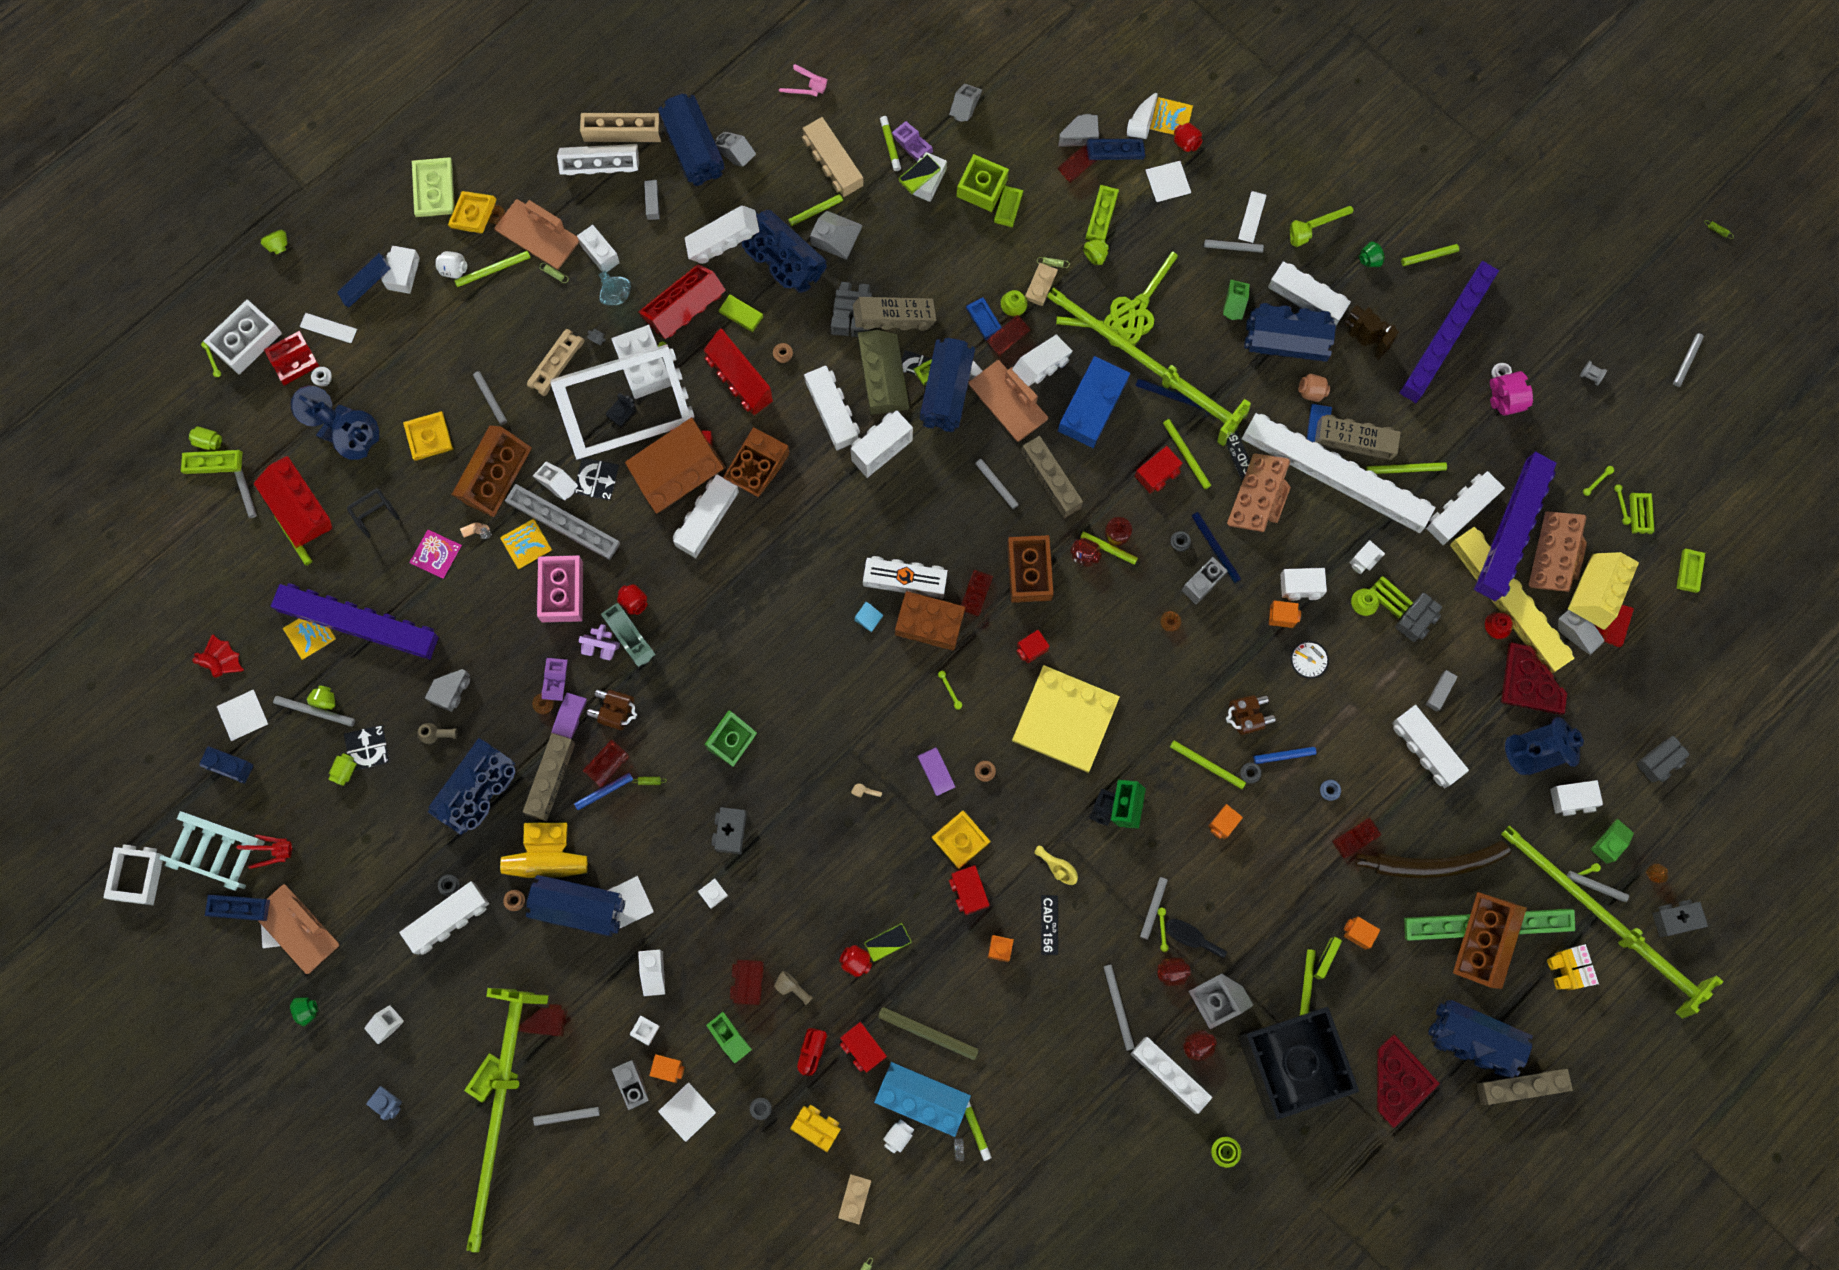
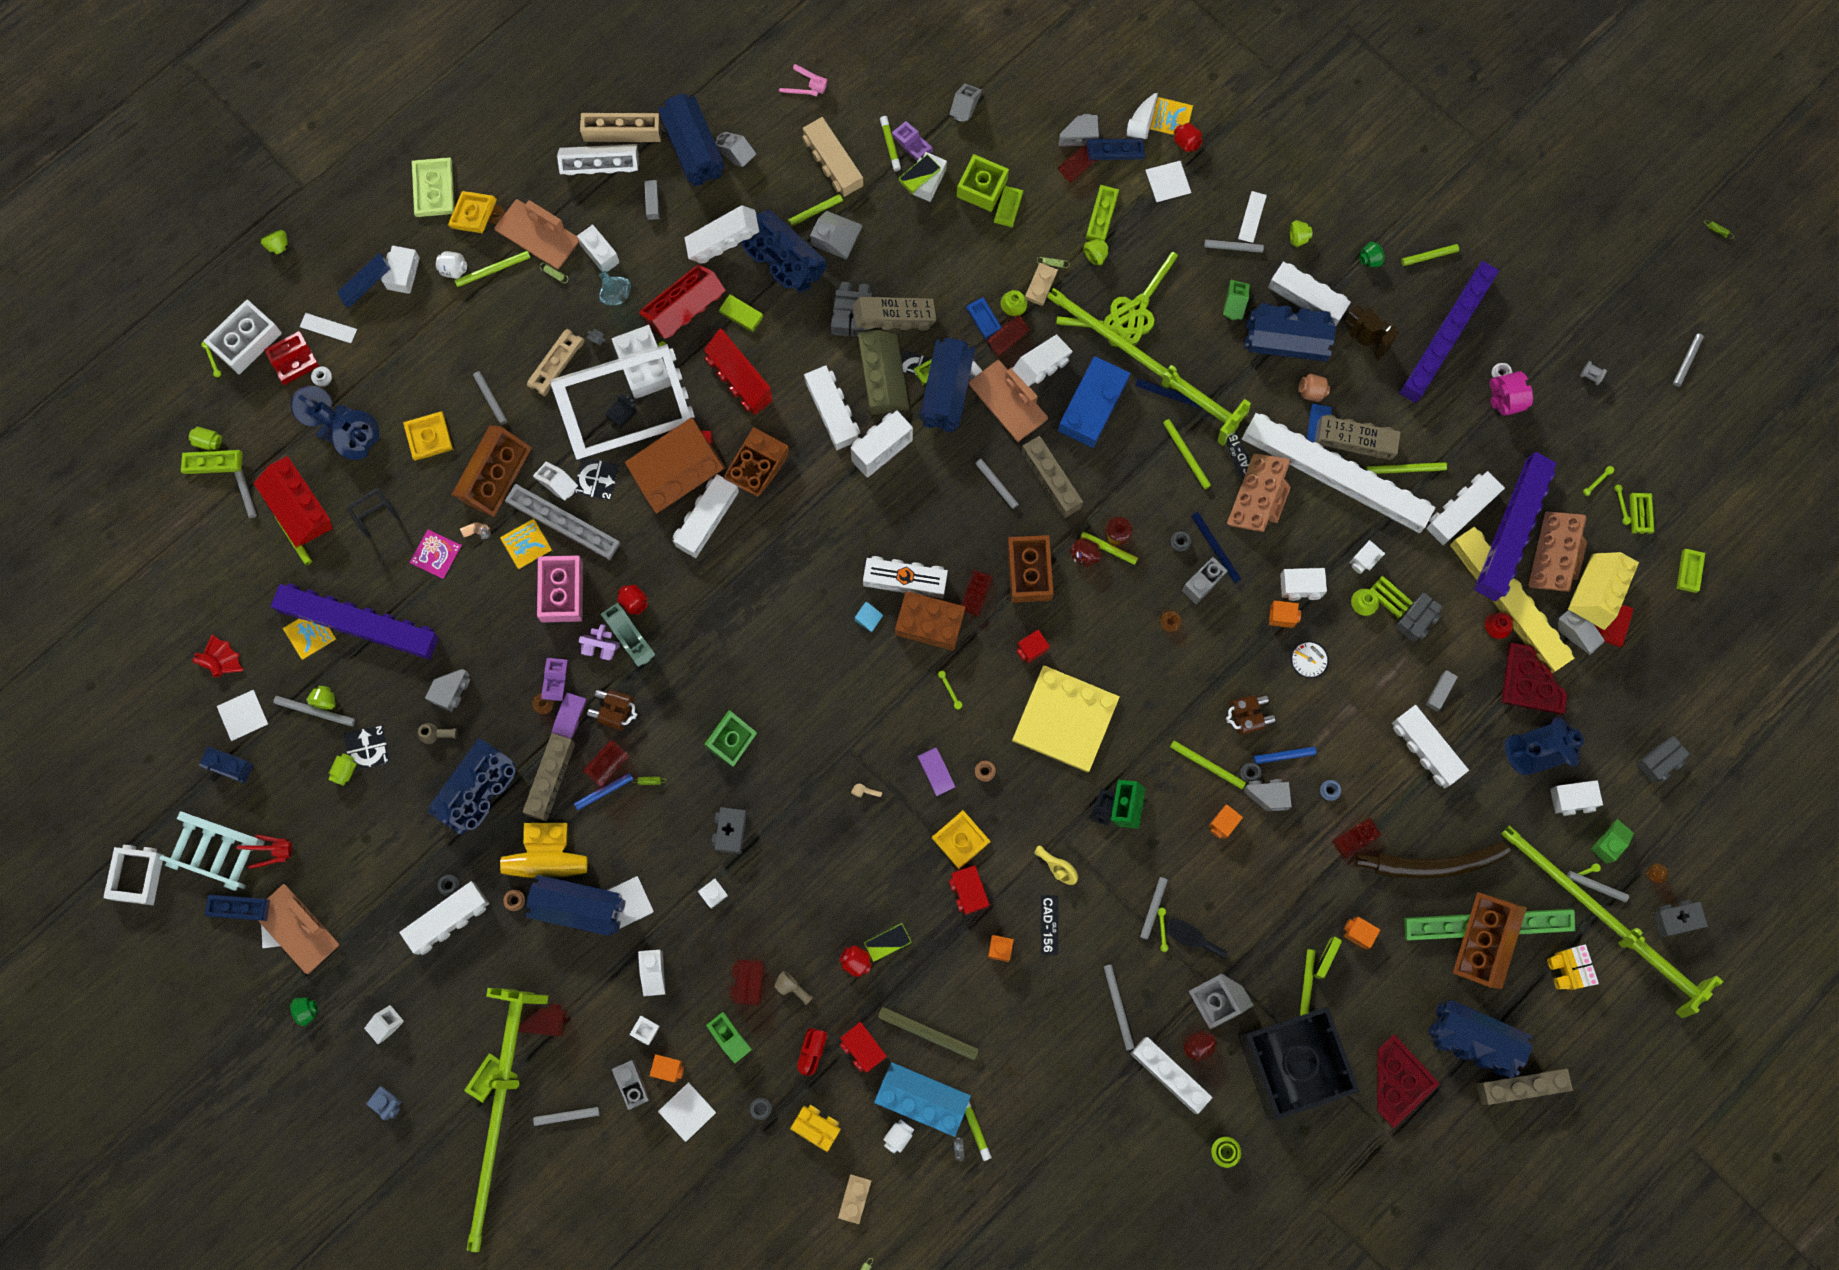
(782, 358): medium nougat plate -> none
(1158, 470): red brick -> none
(1173, 971): clear red head -> none
(1270, 796): none -> light grey slope
(1329, 217): lime piece -> none

